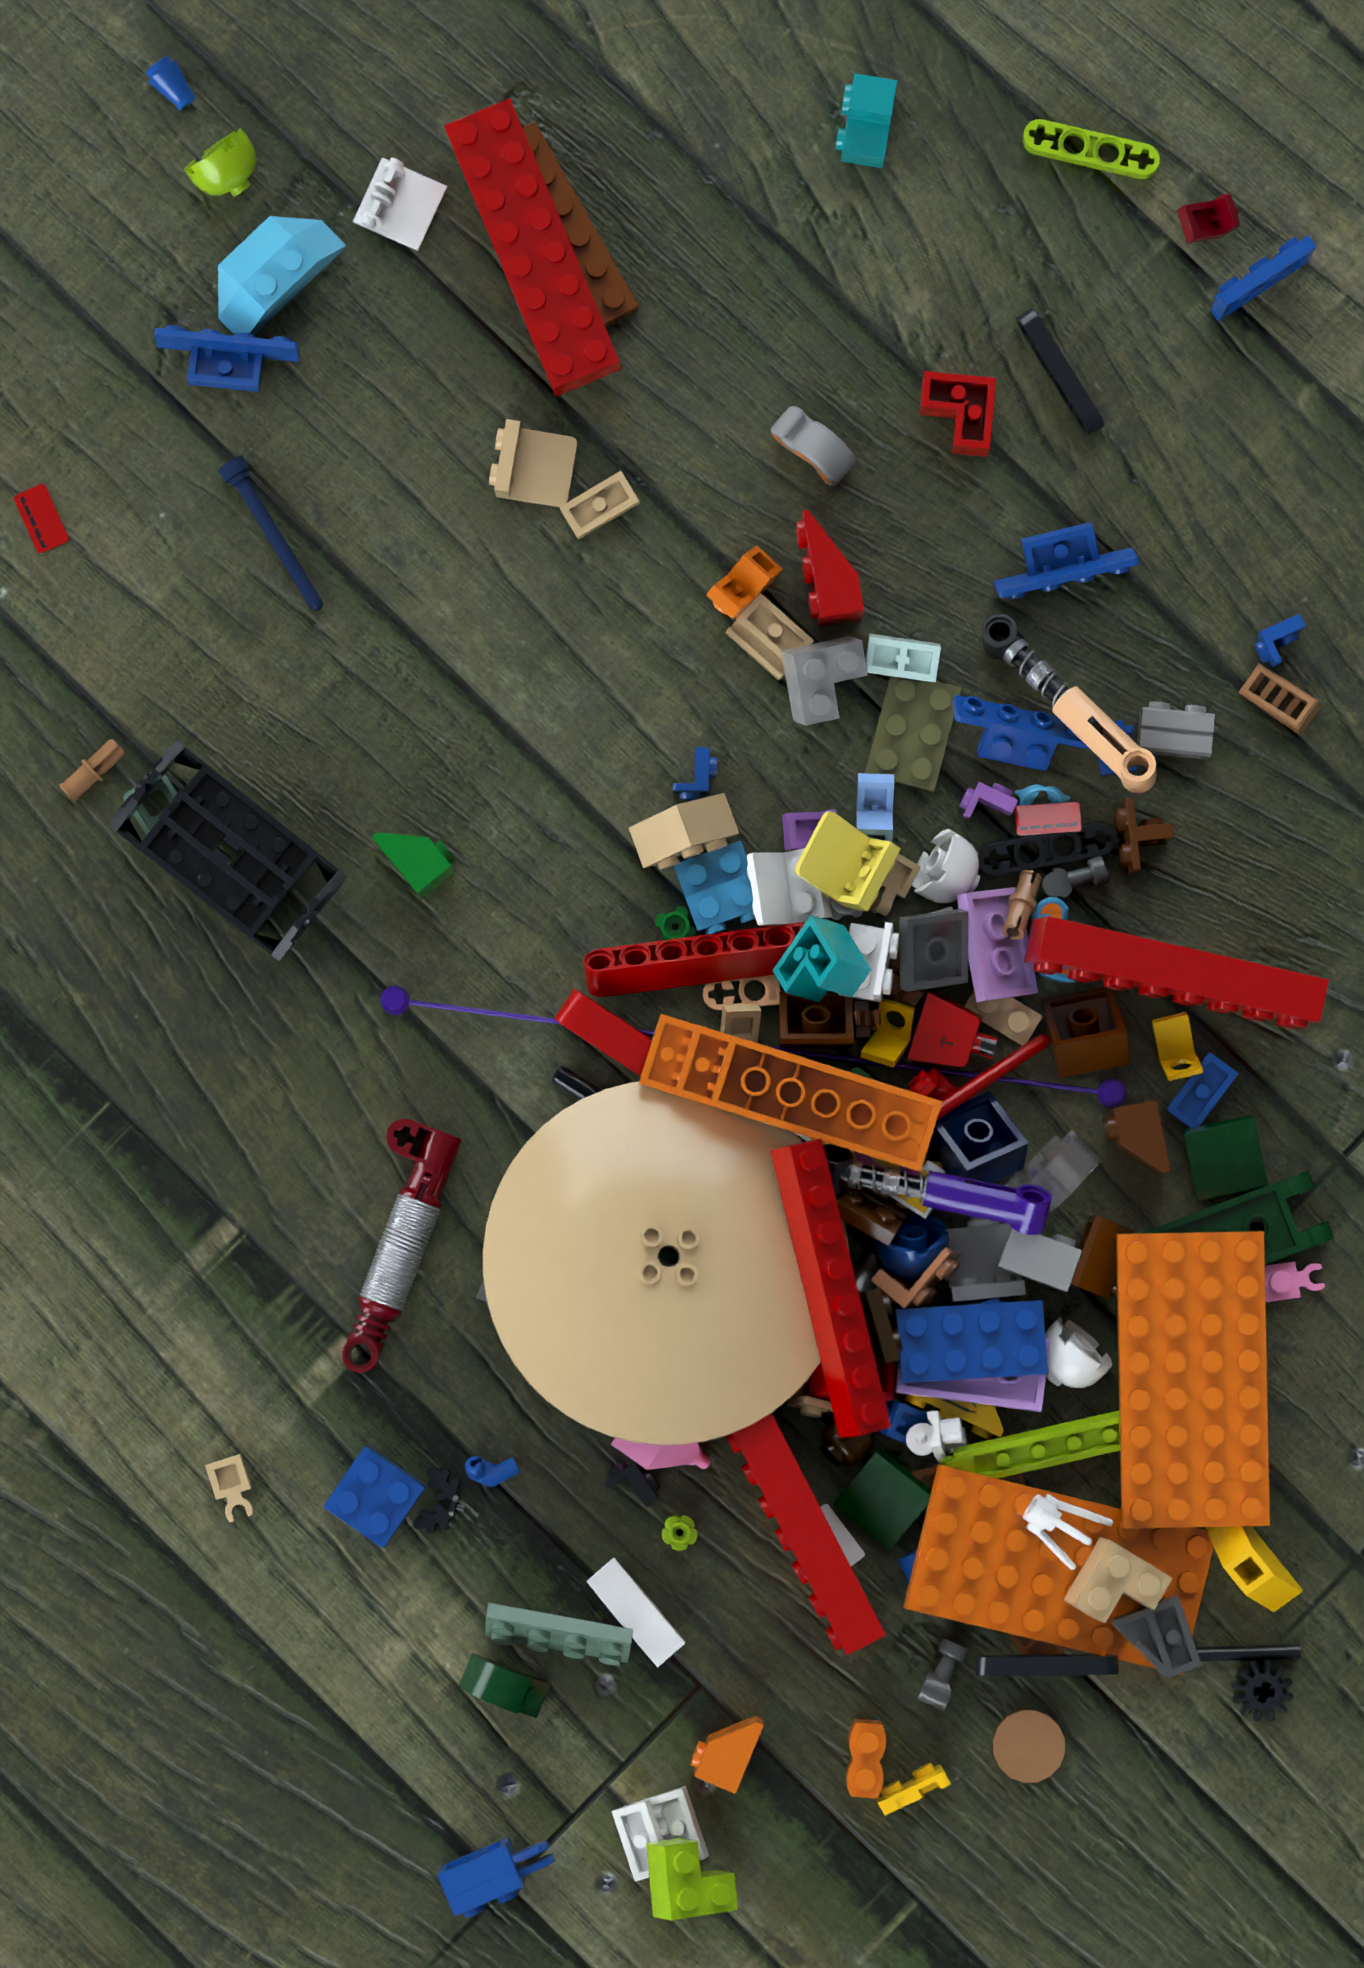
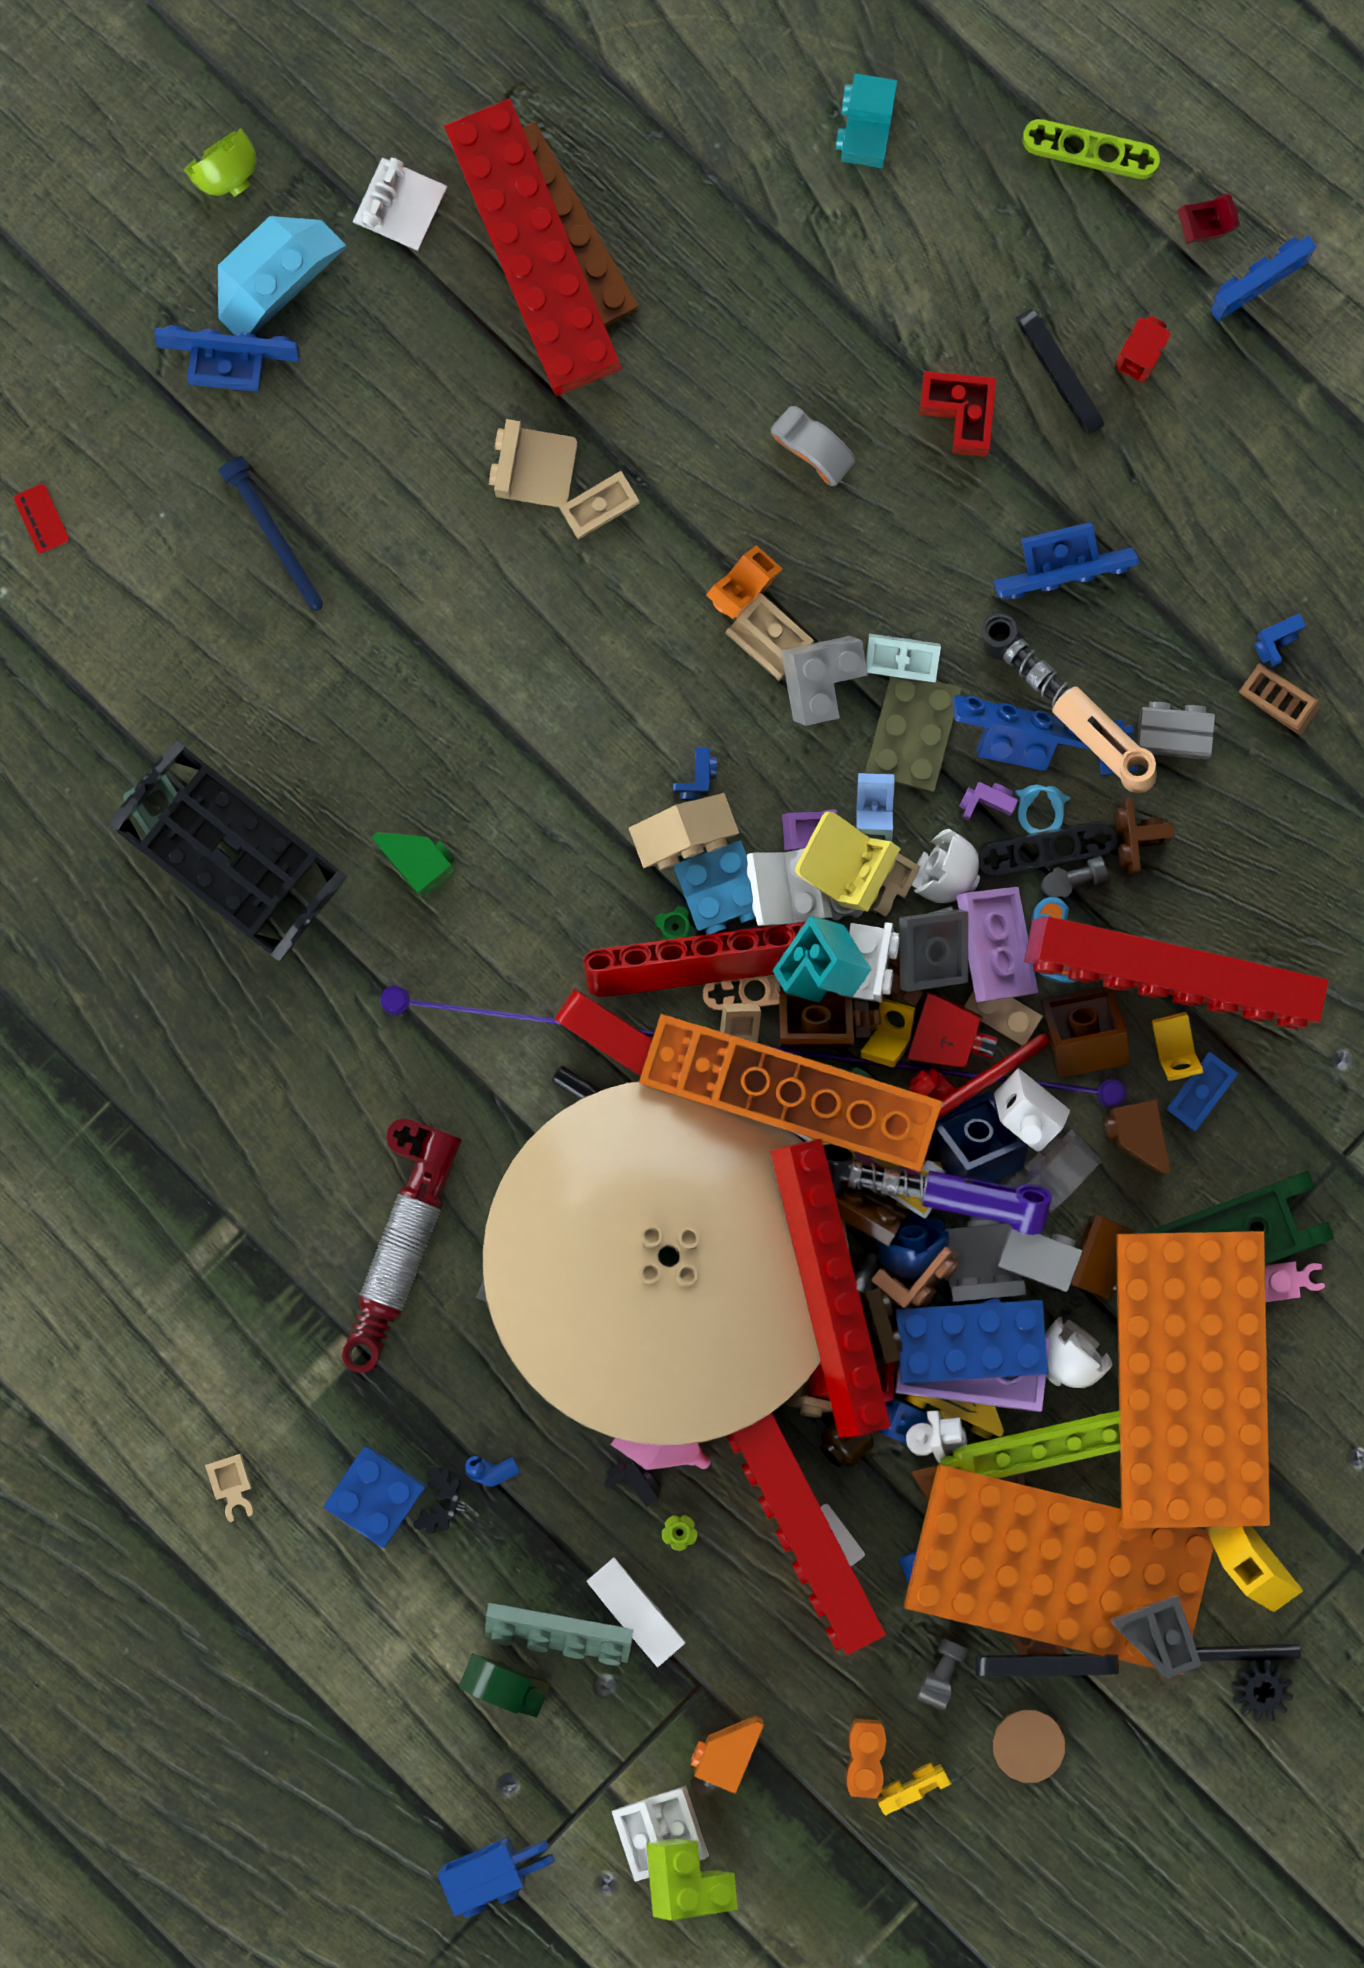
(92, 770): medium nougat axle -> none
(170, 82): blue cone -> none
(834, 581): red slope -> none
(883, 1498): dark green tile -> none
(1022, 904): medium nougat pin -> none
(1034, 1114): none -> white torso
(1043, 1514): white plant -> none
(1048, 818): sticker -> none
(1110, 1573): tan brick -> none
(1143, 348): none -> red brick
(1224, 1157): dark green tile -> none

